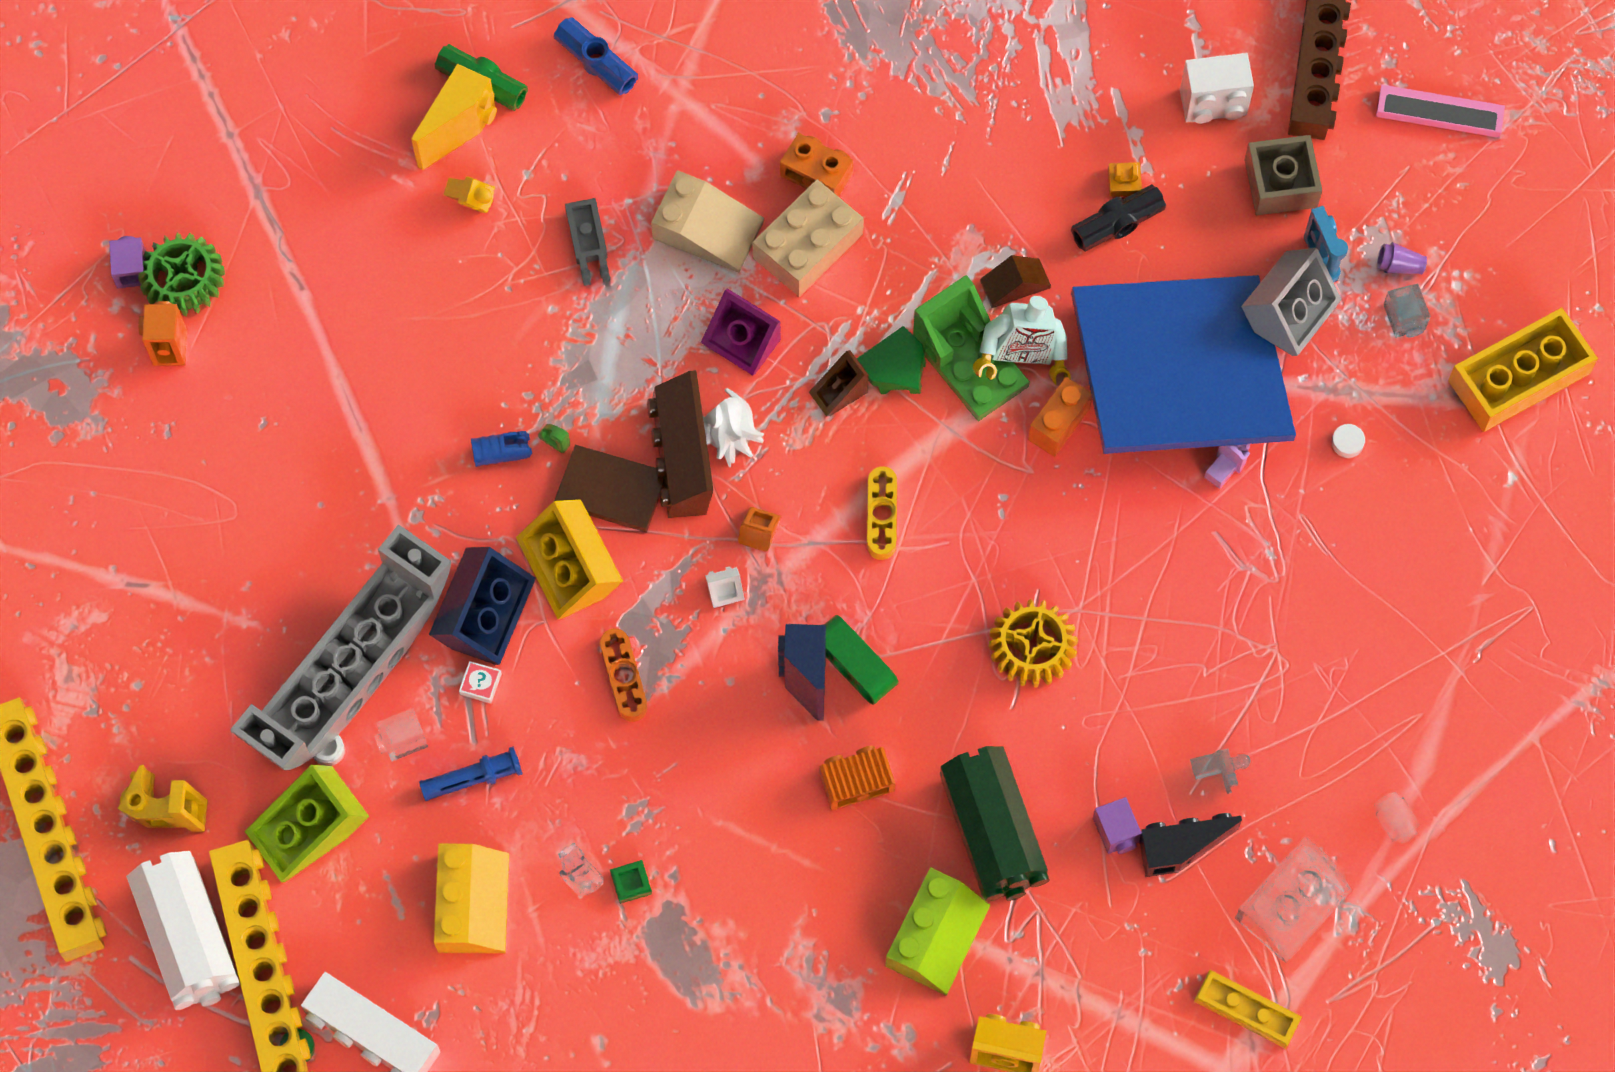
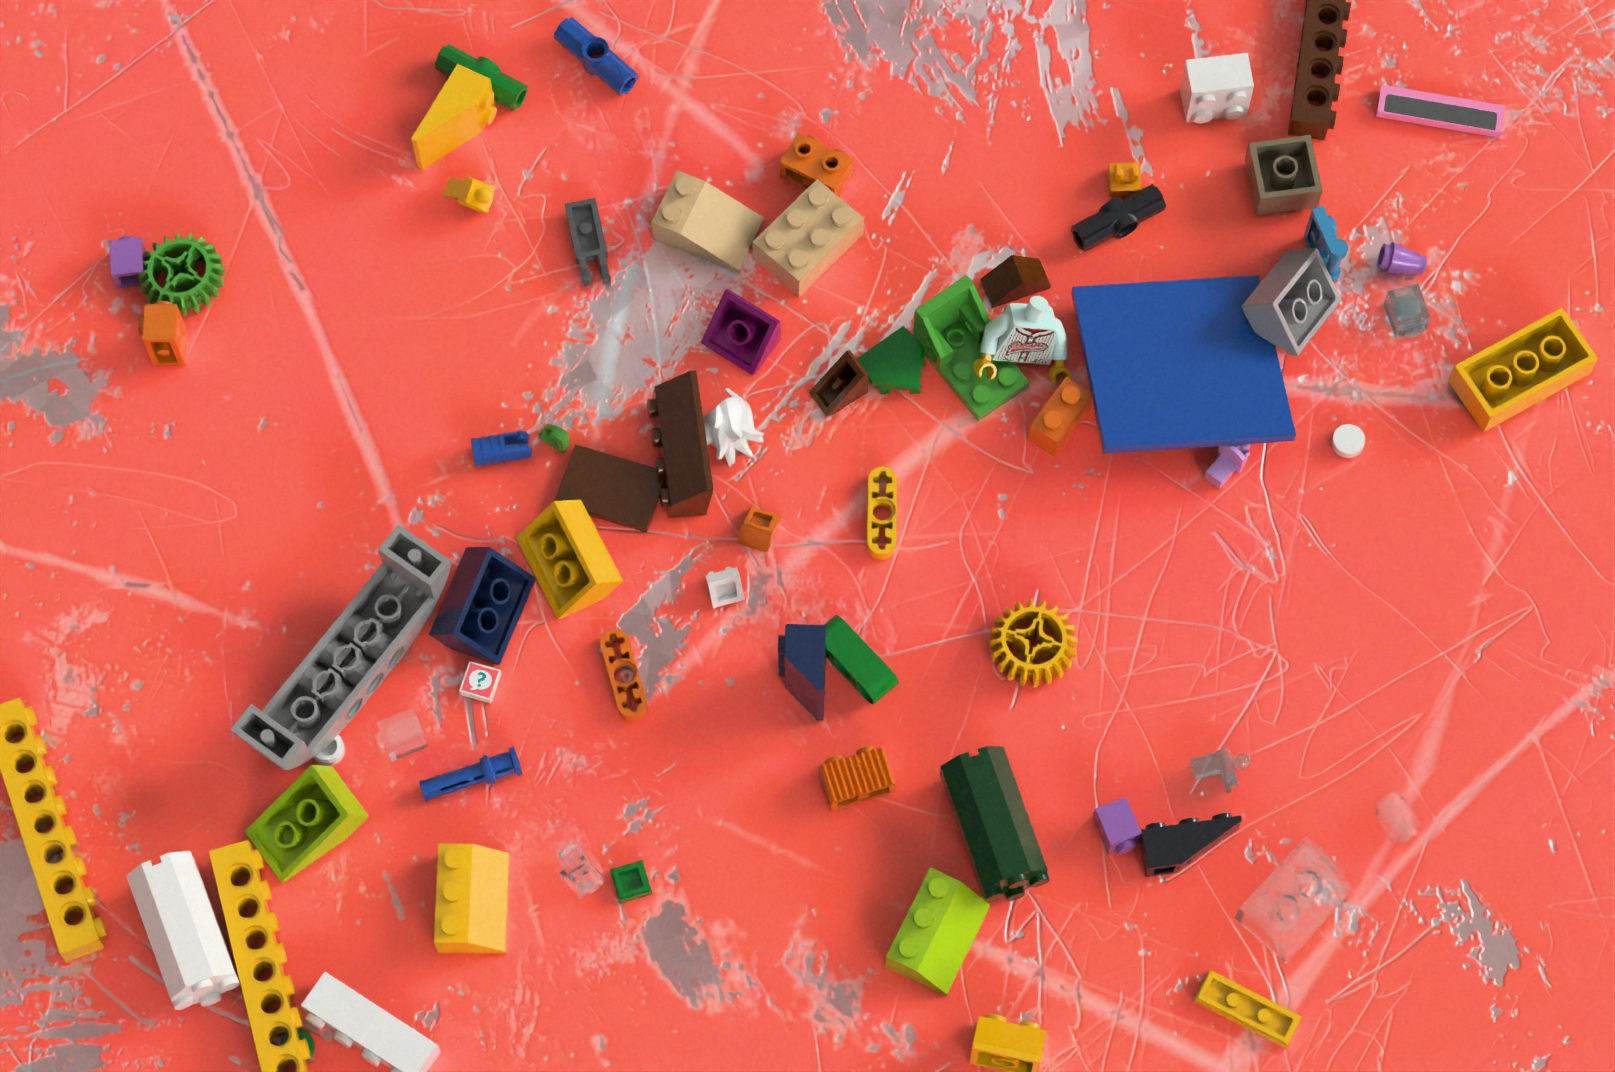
(177, 810): yellow tile -> none

